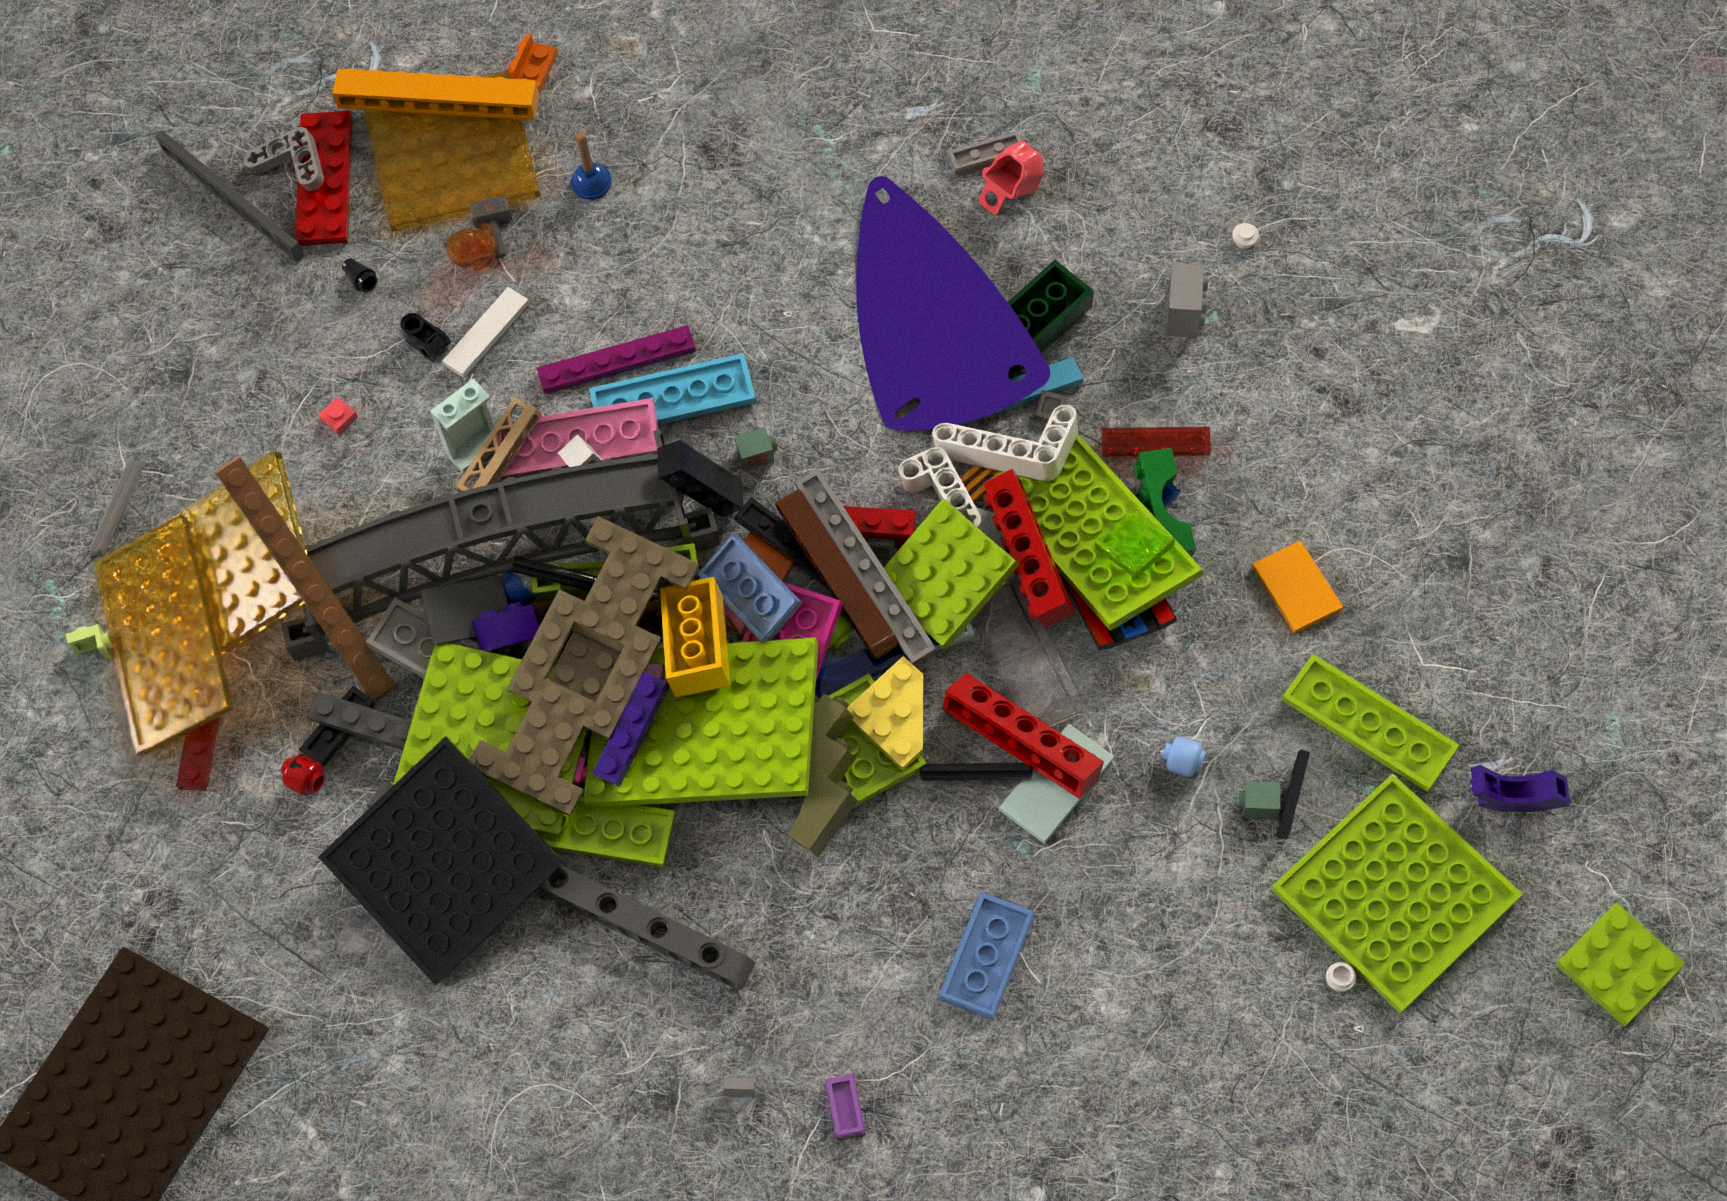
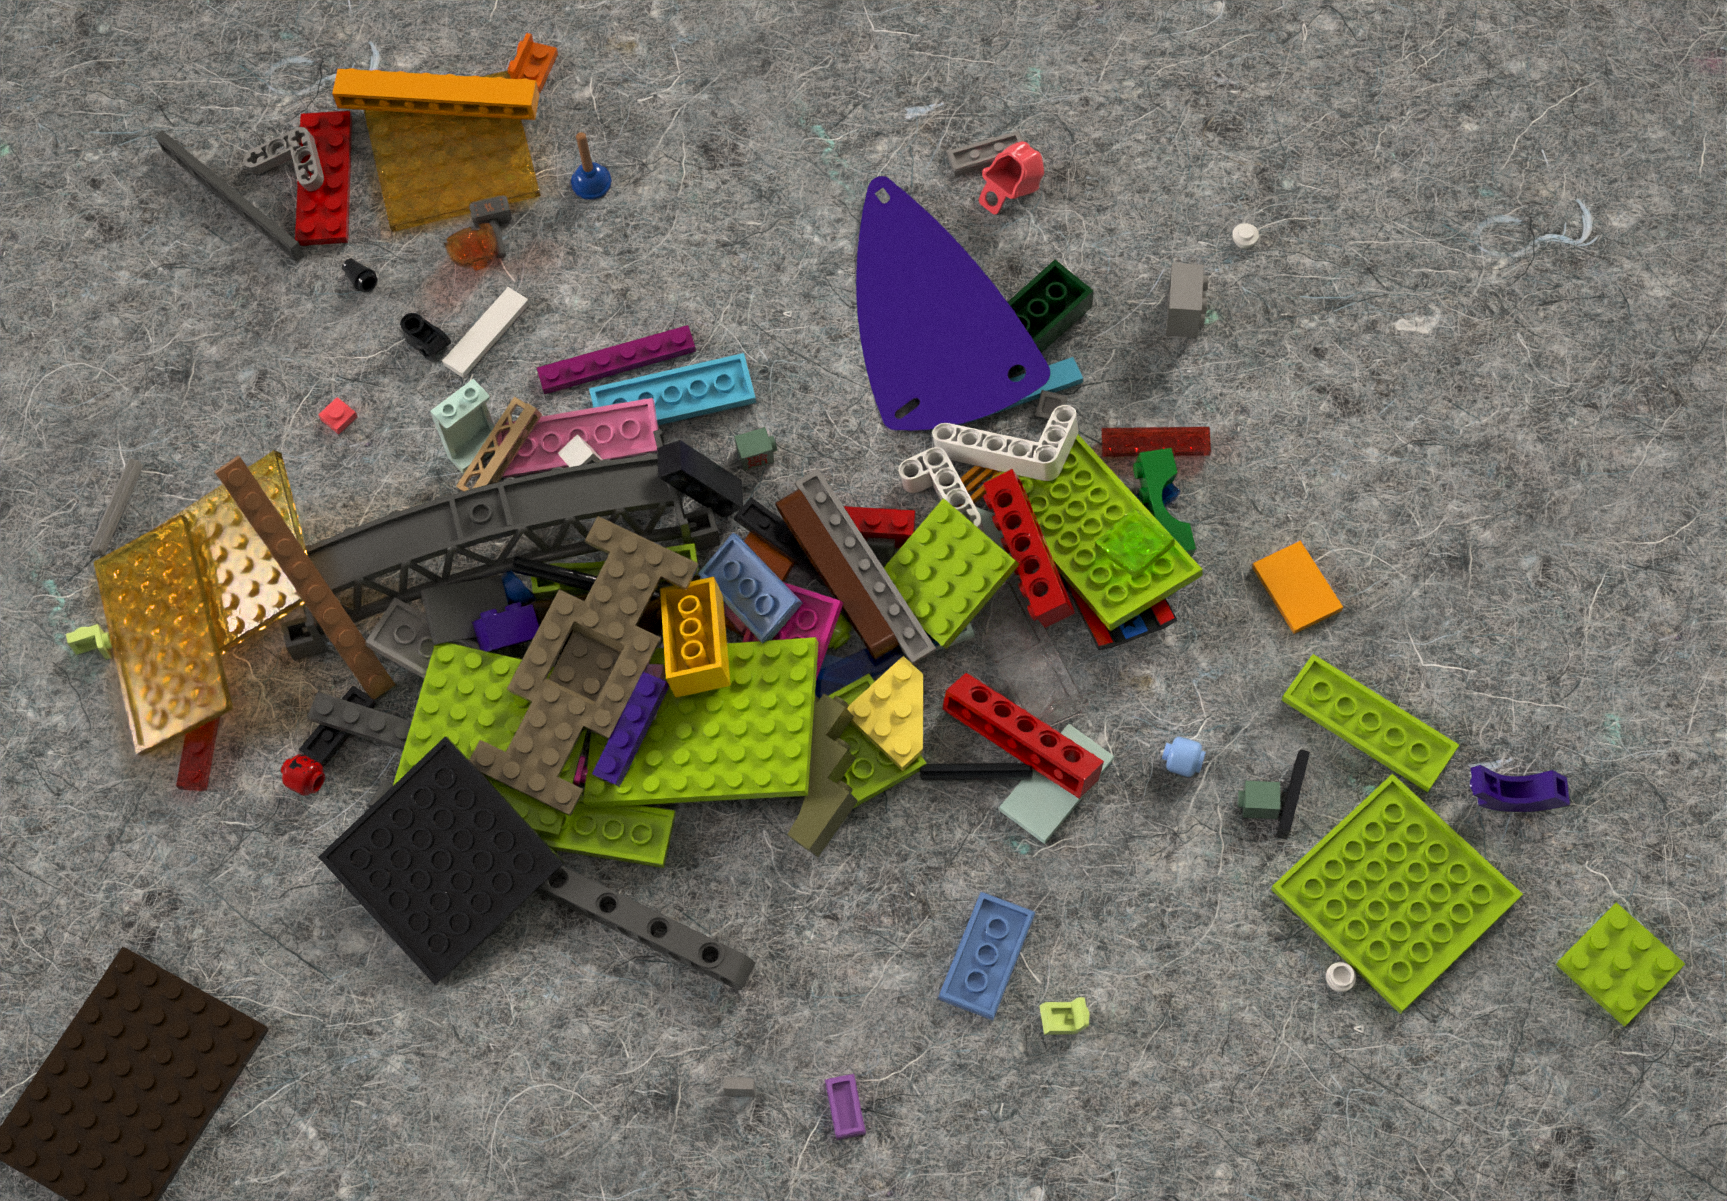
(1064, 1017): none -> yellowish green bracket

